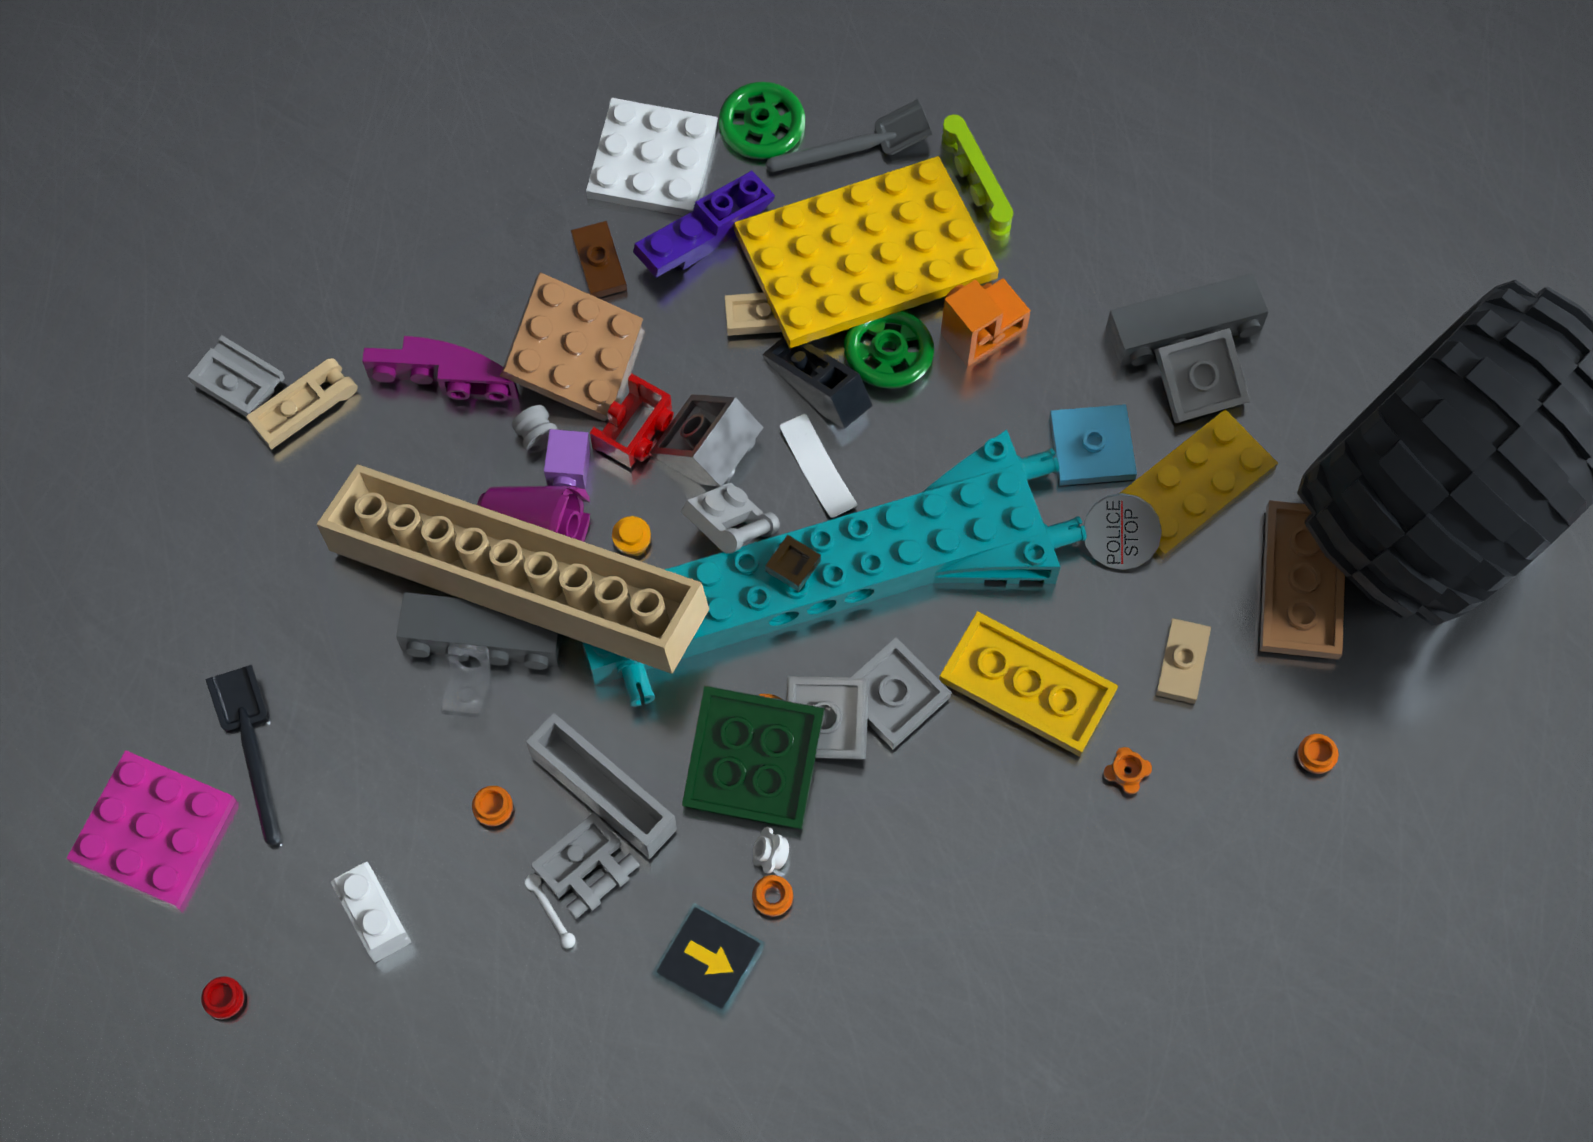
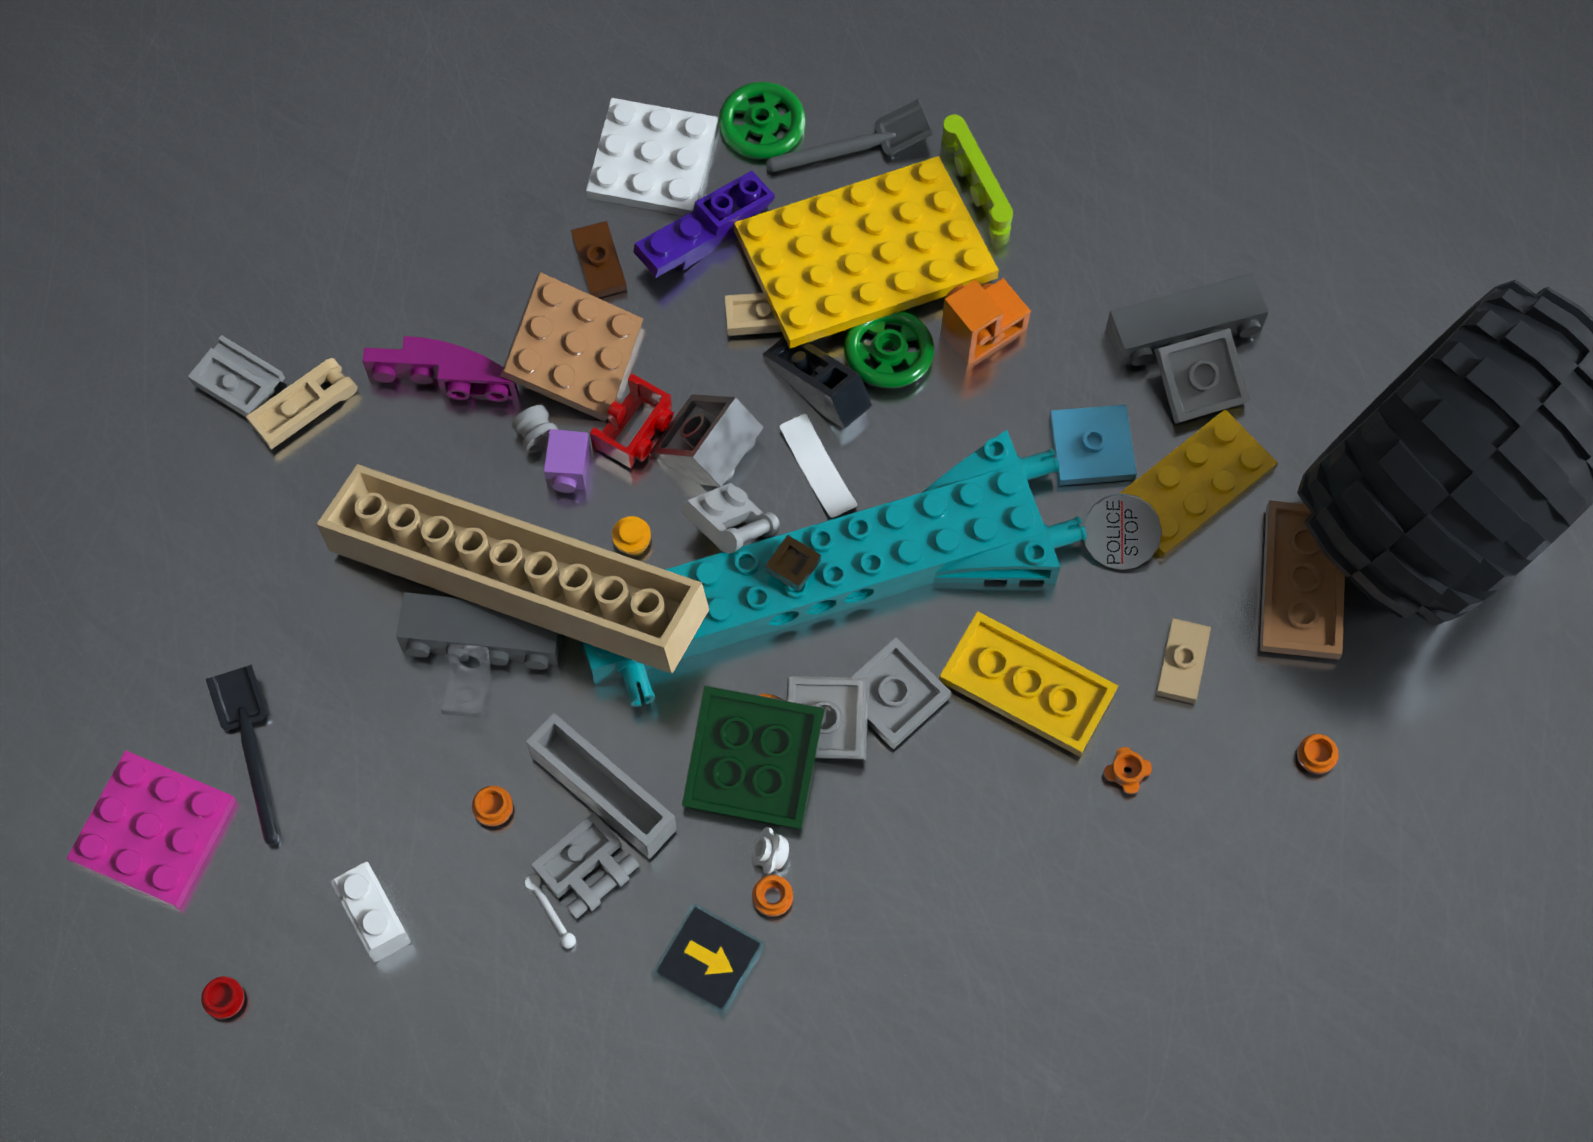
(544, 506): magenta cone -> none

